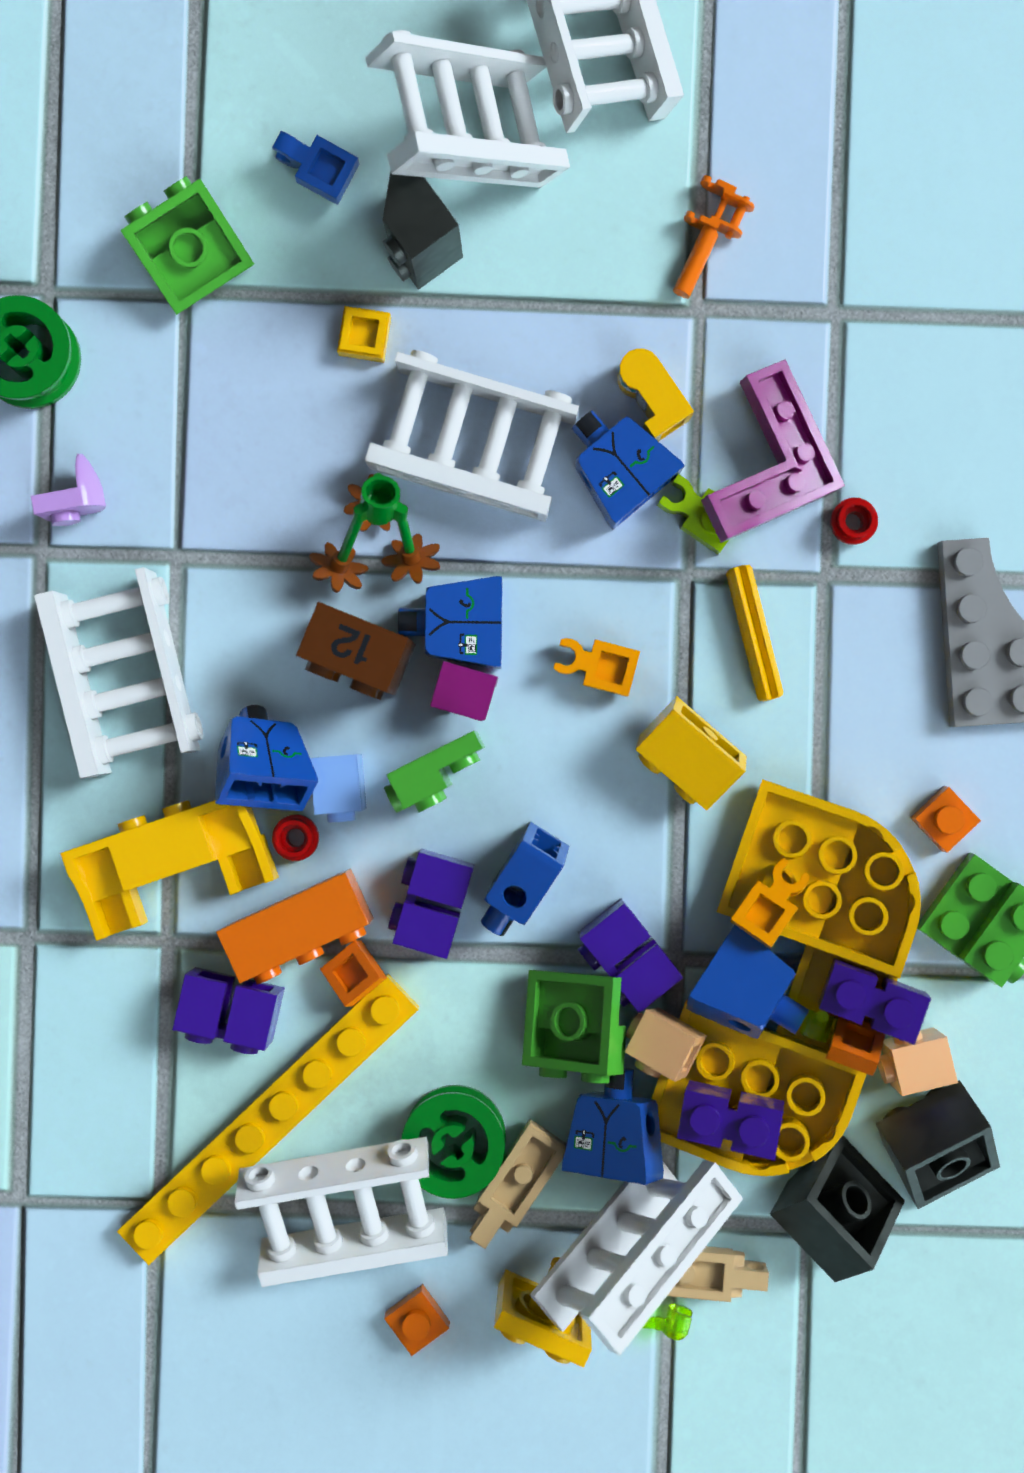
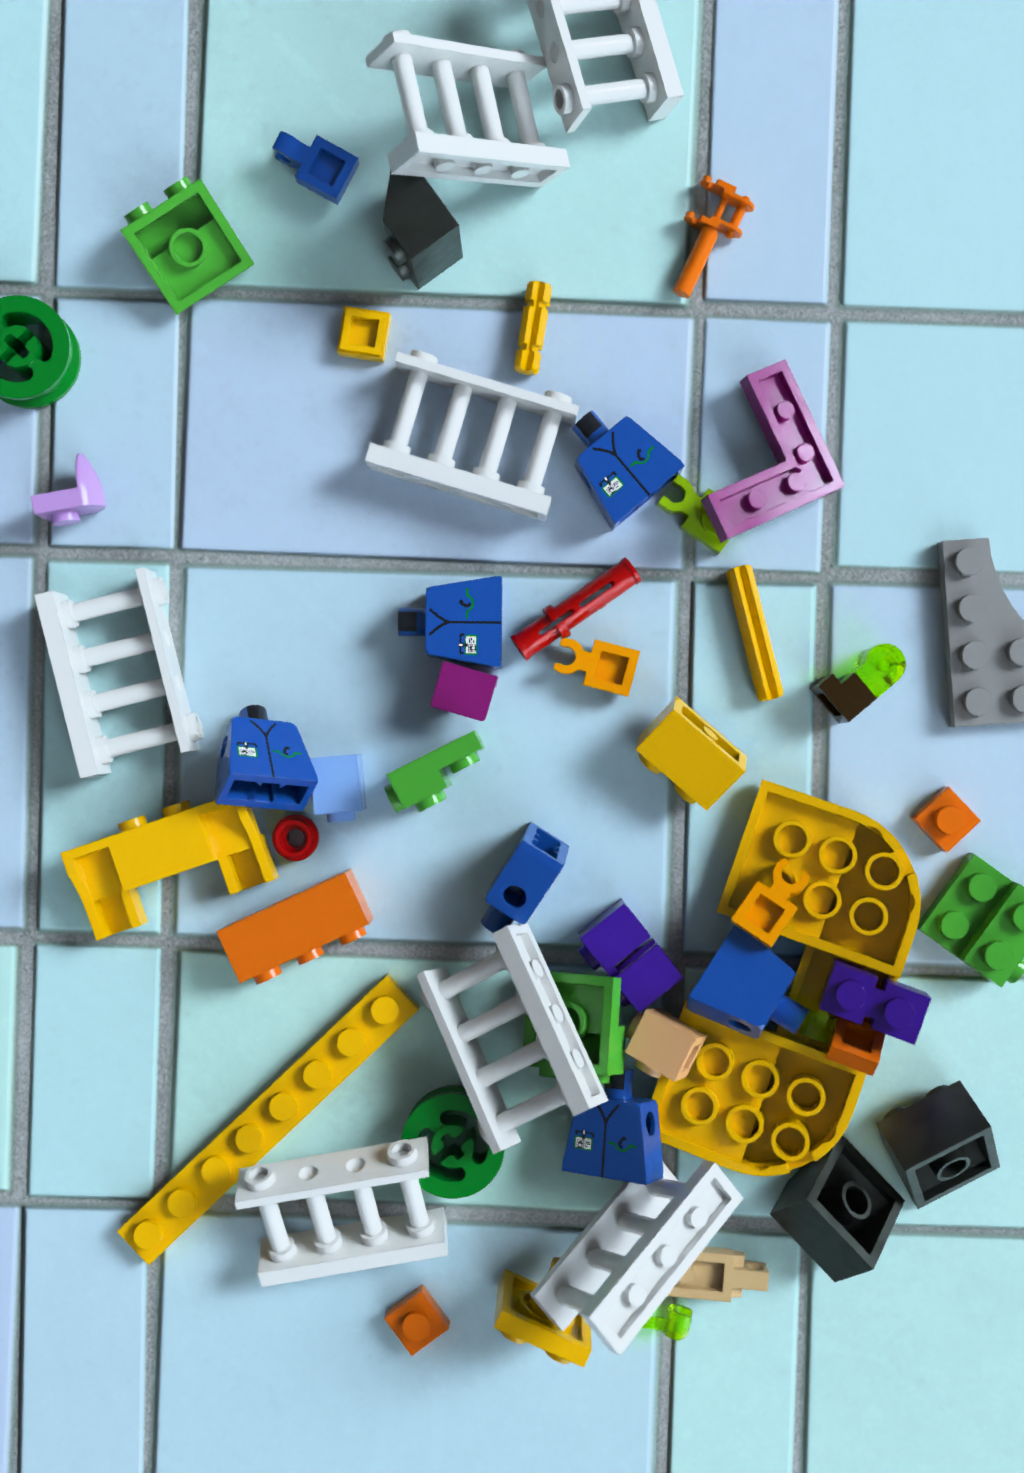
(205, 1006): dark purple piece -> none
(353, 973): orange plate -> none
(355, 648): reddish brown brick -> none
(376, 505): plant -> none
(422, 924): dark purple piece -> none
(517, 1183): tan hinge -> none
(532, 328): none -> yellow axle
(555, 1038): none -> white fence
(620, 576): none -> red pin
(654, 390): yellow leg -> none
(751, 1128): dark purple piece -> none
(866, 514): red plate -> none
(871, 677): none -> leg
(917, 1066): light nougat brick -> none

